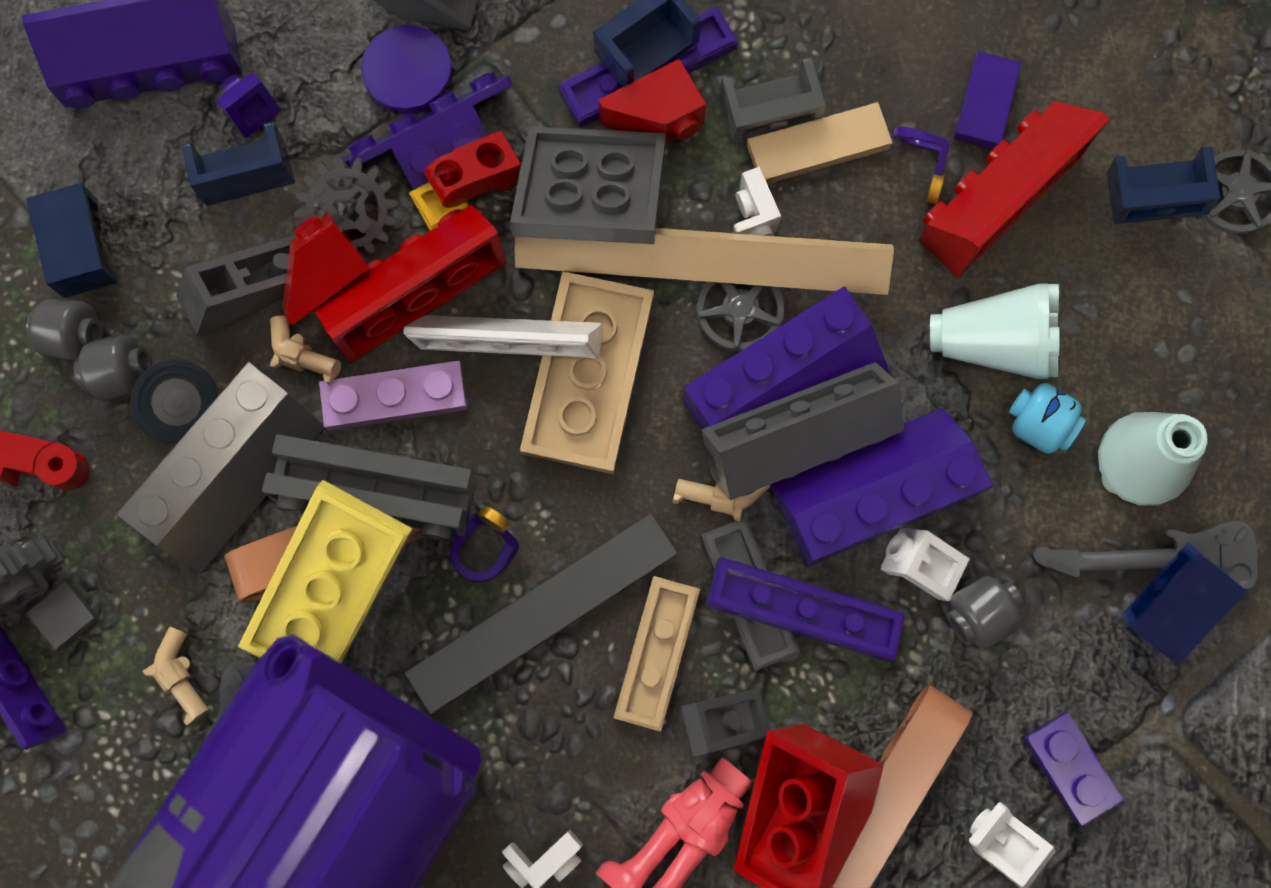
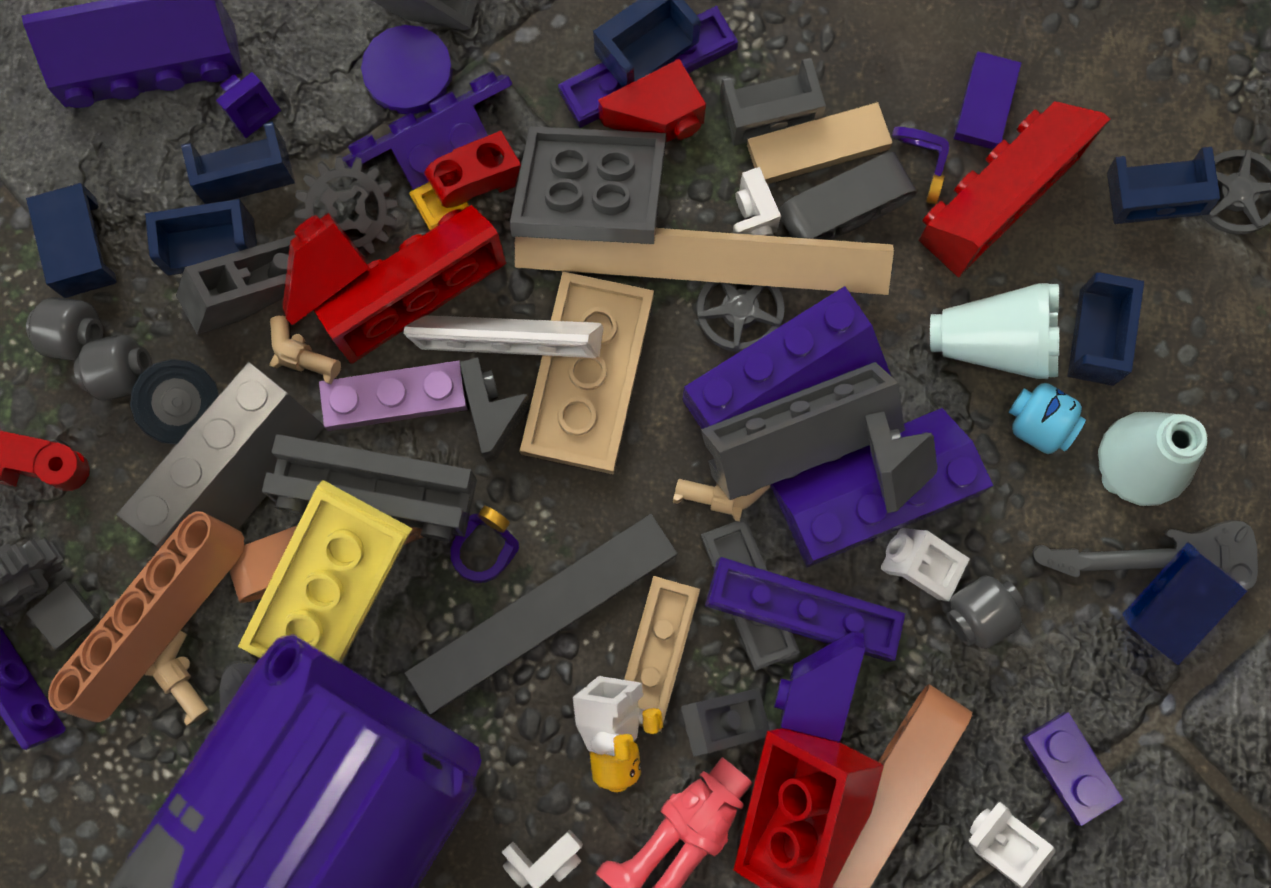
(146, 618): none -> nougat beam
(198, 234): none -> dark blue panel
(495, 419): none -> dark grey slope
(609, 725): none -> white piece
(822, 689): none -> dark purple slope
(849, 200): none -> dark grey beam
(899, 462): none -> dark grey slope
(1106, 329): none -> dark blue panel

